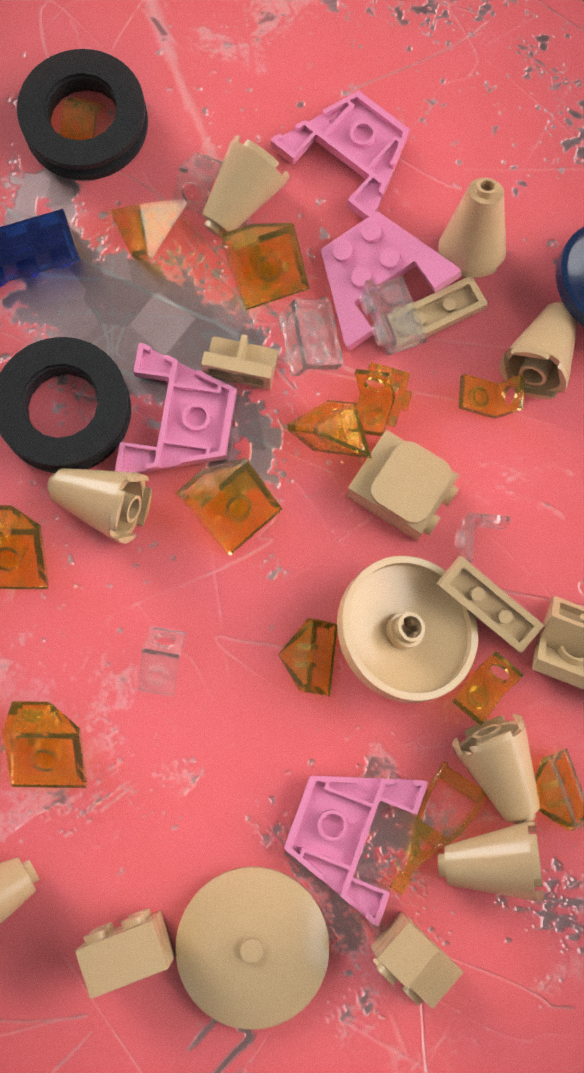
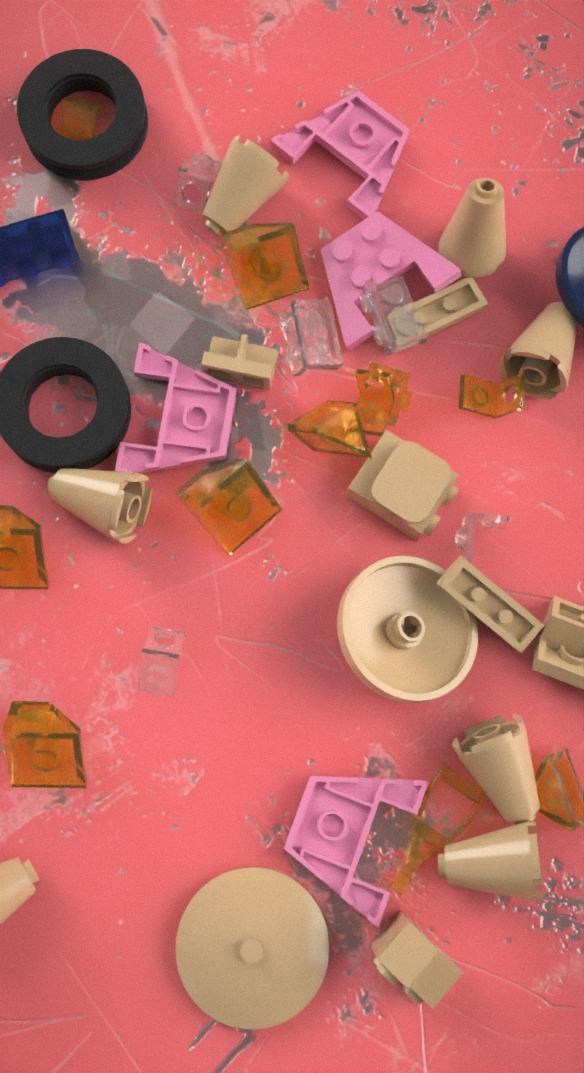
(125, 953): tan piece -> none
(146, 225): slope -> none
(311, 656): clear yellow slope -> none
(484, 689): clear yellow bracket -> none

